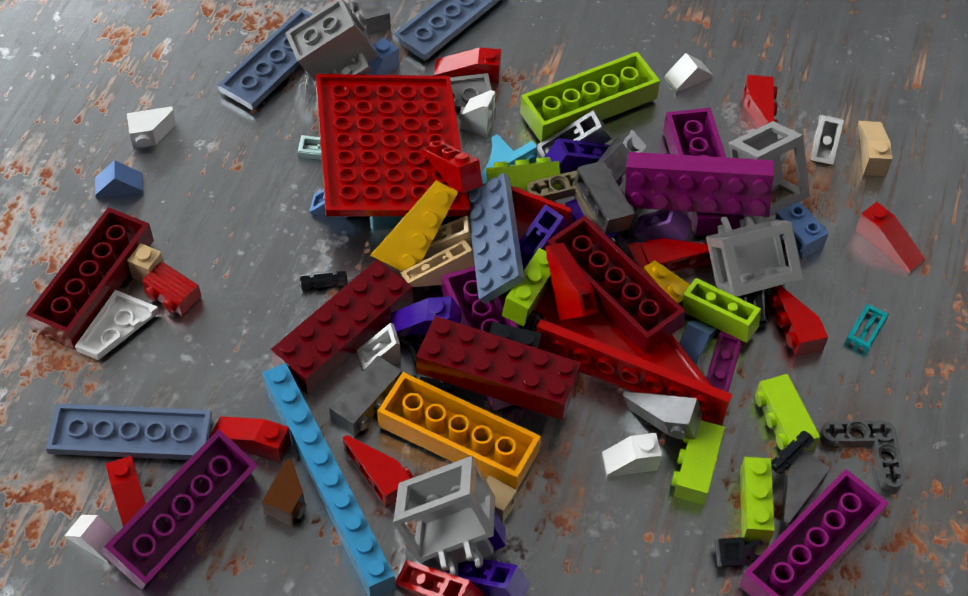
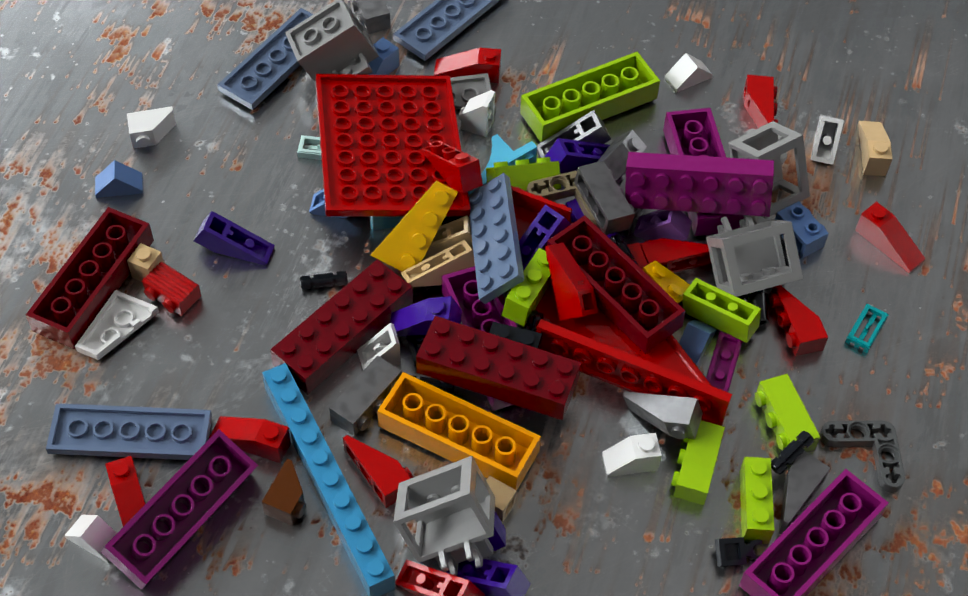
(232, 240): none -> dark purple slope

